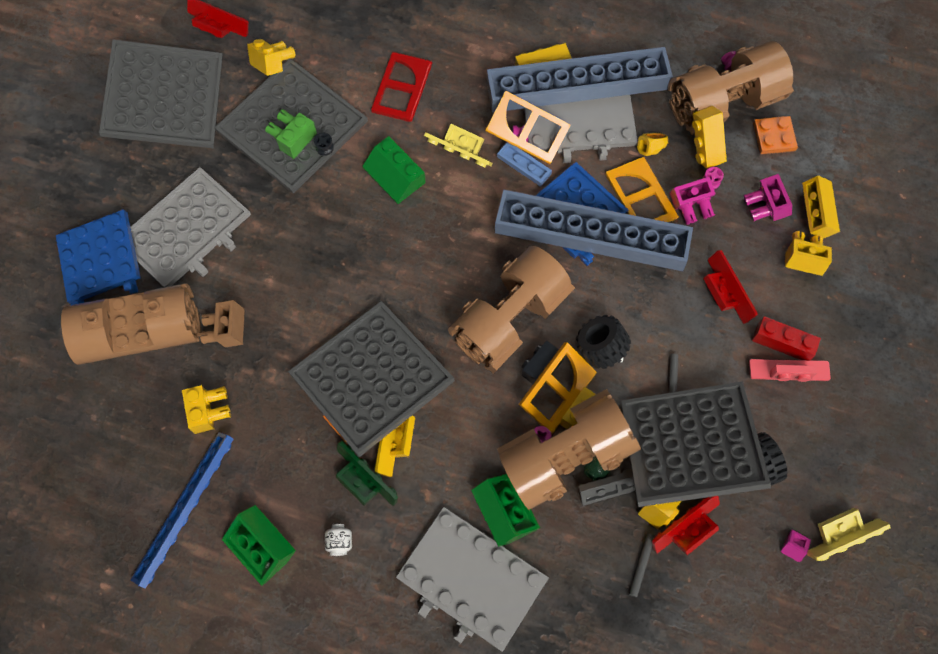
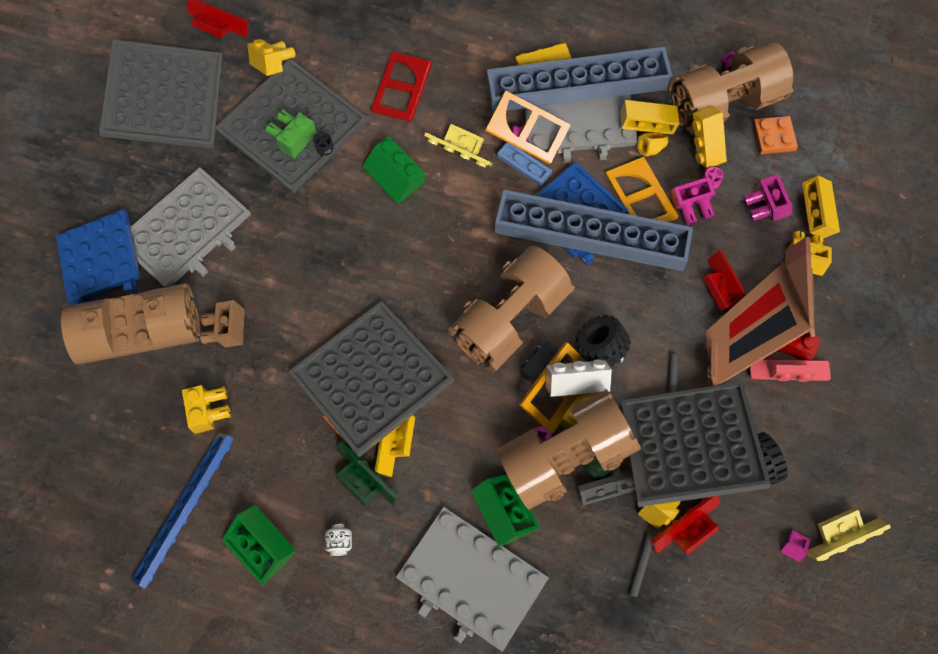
(578, 378): none -> white brick
(649, 117): none -> yellow brick
(765, 318): none -> nougat piece

